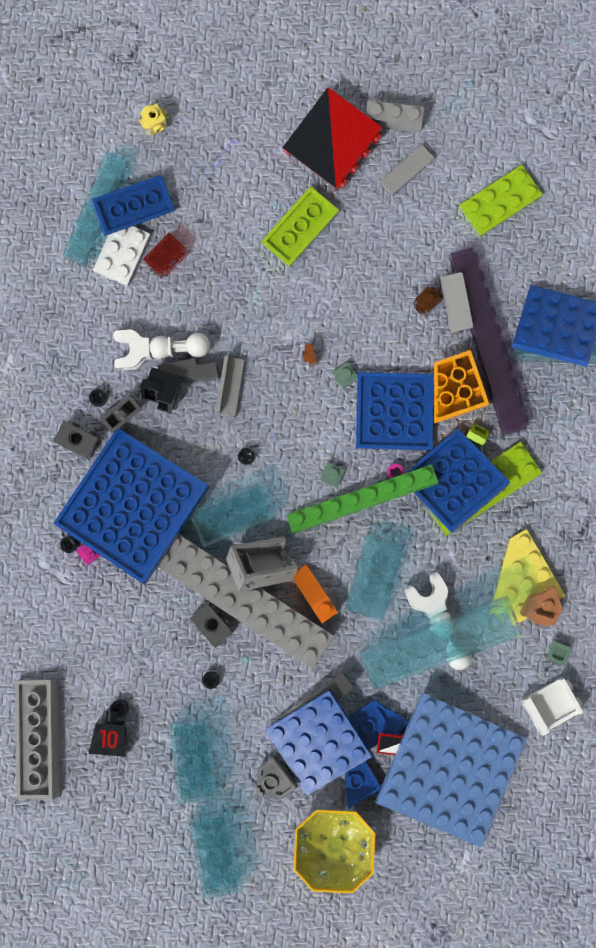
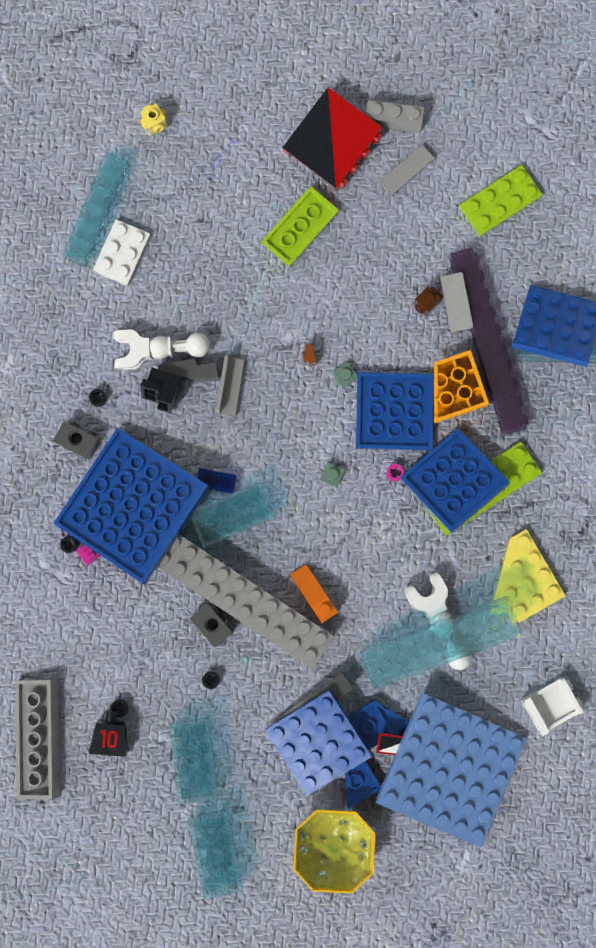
(120, 412): dark grey brick -> none
(132, 205): blue plate -> none
(165, 256): clear red brick -> none
(218, 480): none -> clear blue plate
(246, 450): black axle -> none
(260, 564): light grey piece -> none
(274, 779): dark grey plate -> none
(362, 499): bright green plate -> none
(374, 577): clear light blue brick -> none
(478, 434): lime plate -> none
(543, 607): nougat plate -> none
(558, 653): sand green plate -> none

